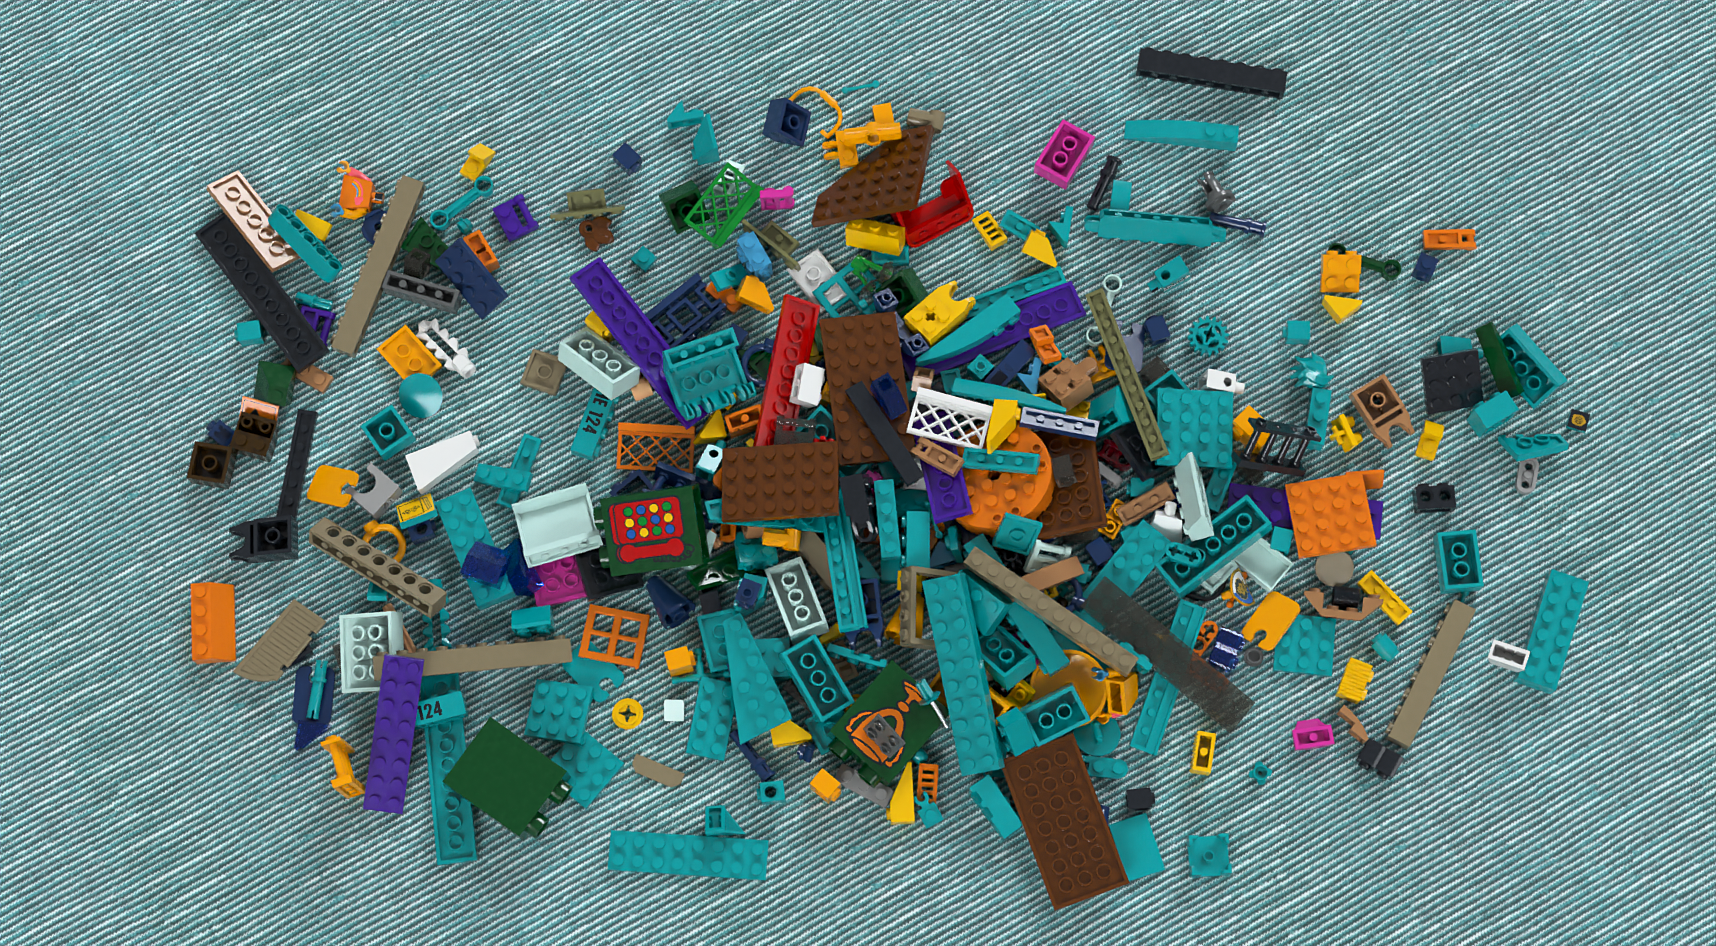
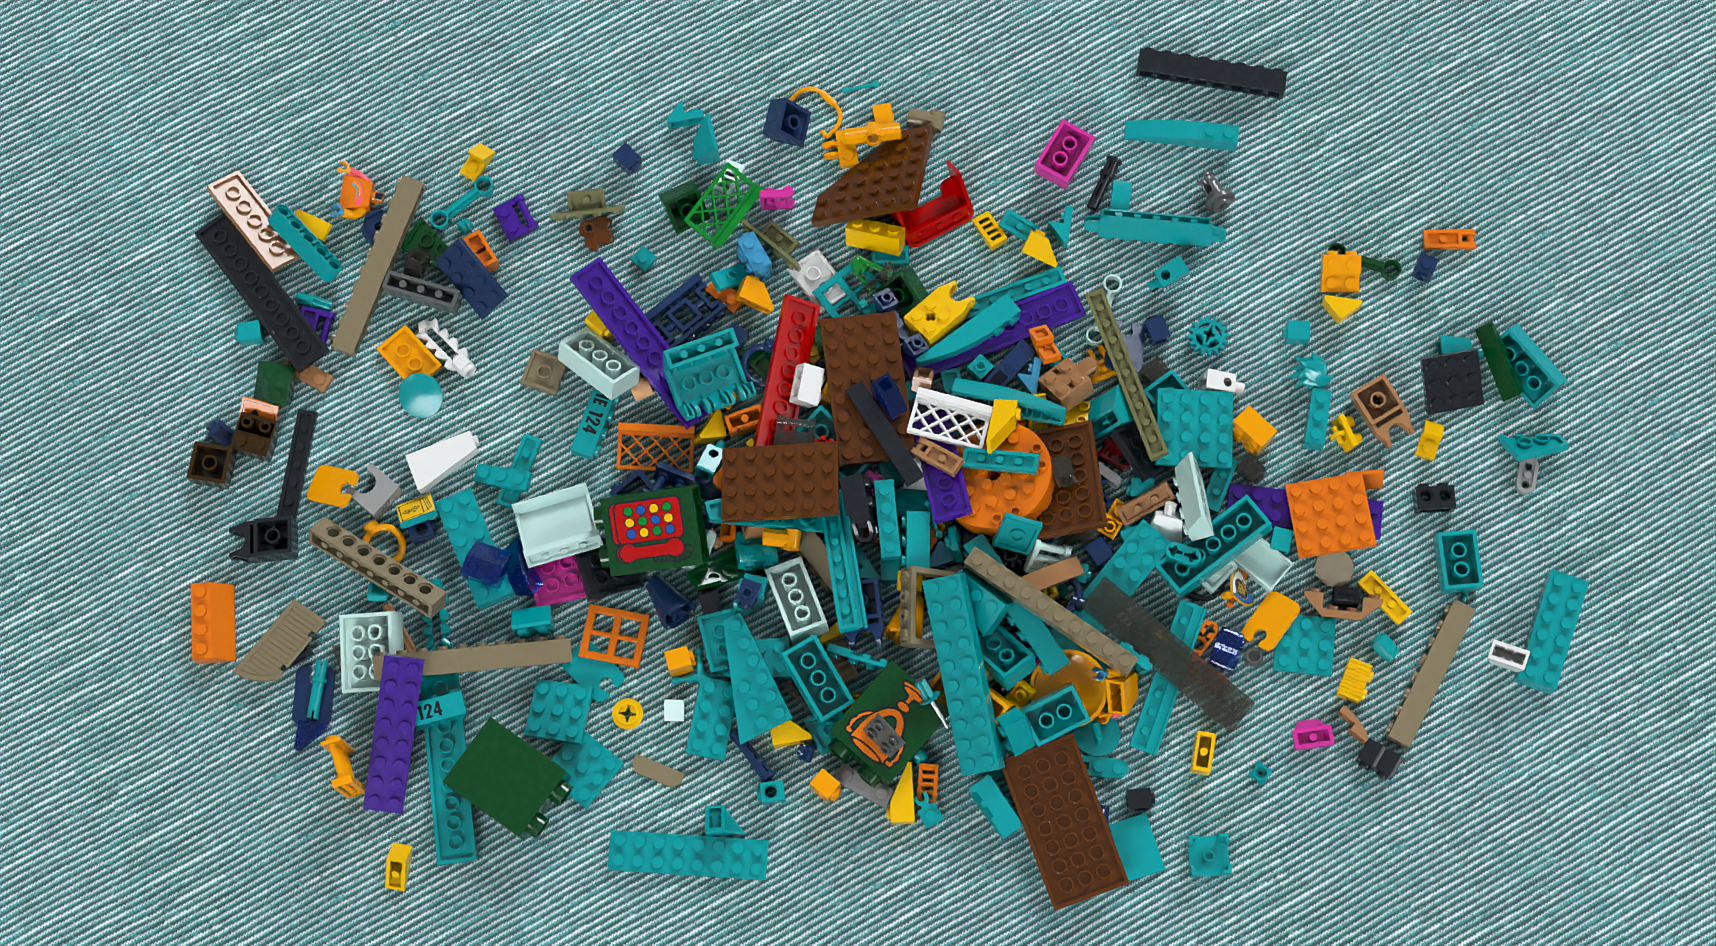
(388, 432): teal brick -> none
(398, 866): none -> yellow slope
(1059, 423): plate -> none
(1246, 225): dark blue pin -> none
(1276, 463): black fence -> none
(1492, 413): teal brick -> none
(1577, 421): black tile -> none

